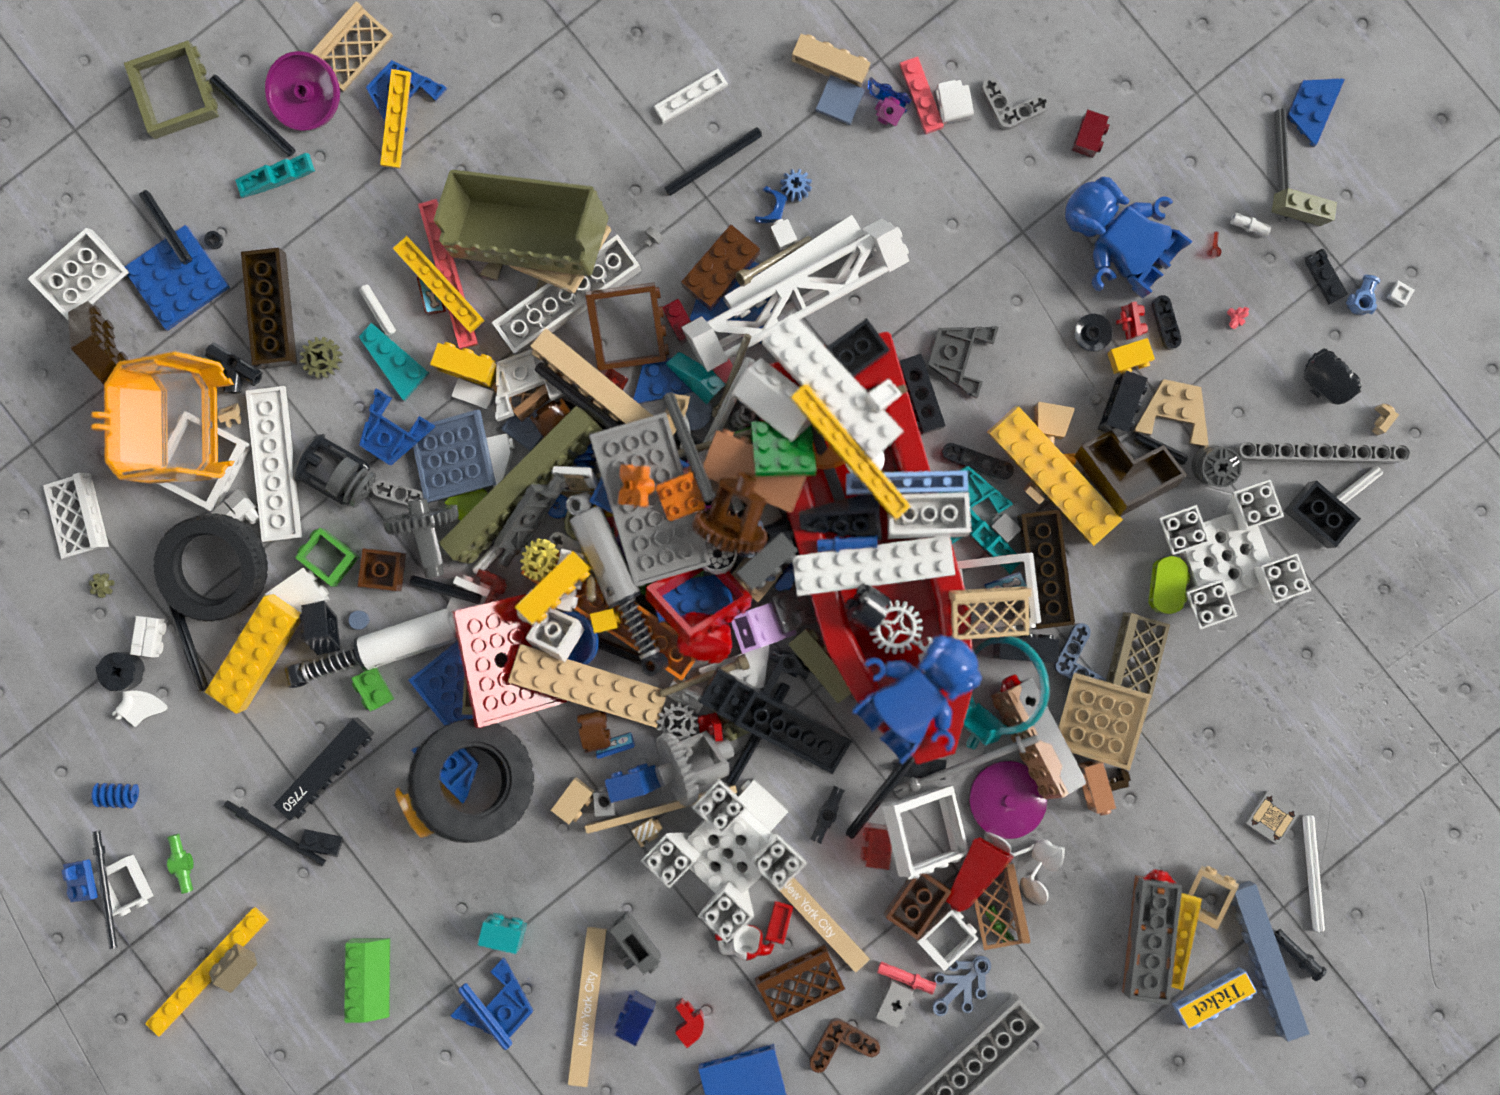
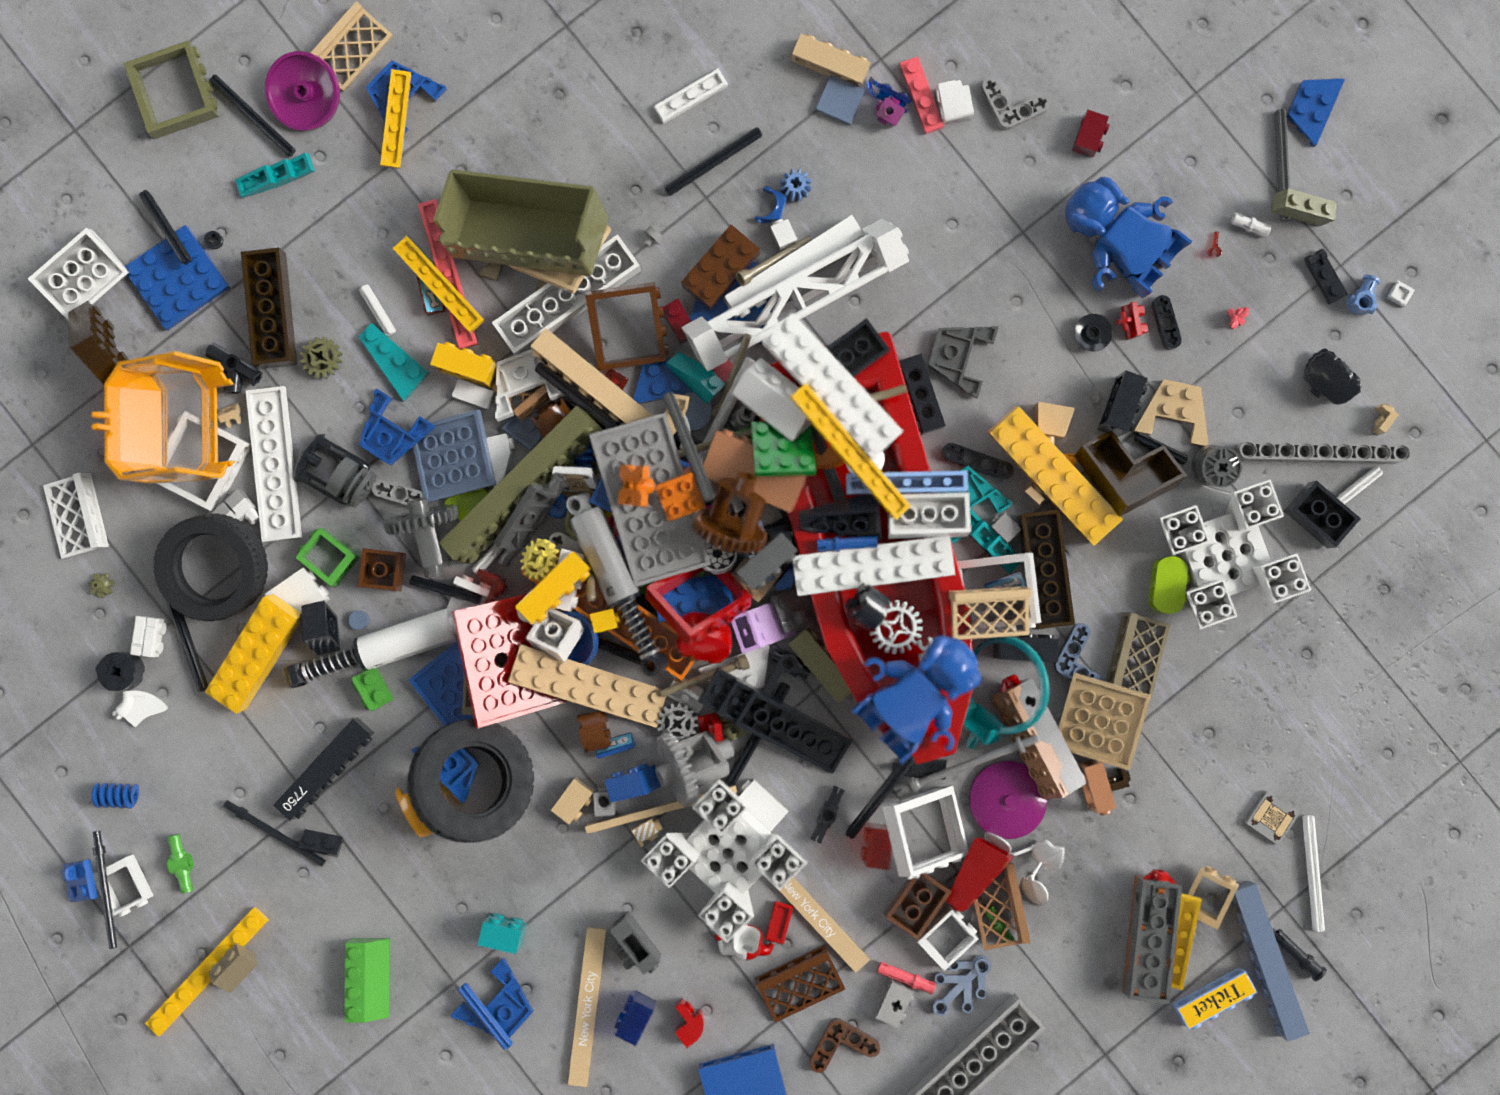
(882, 396): white tile -> none
(1130, 356): yellow brick -> none

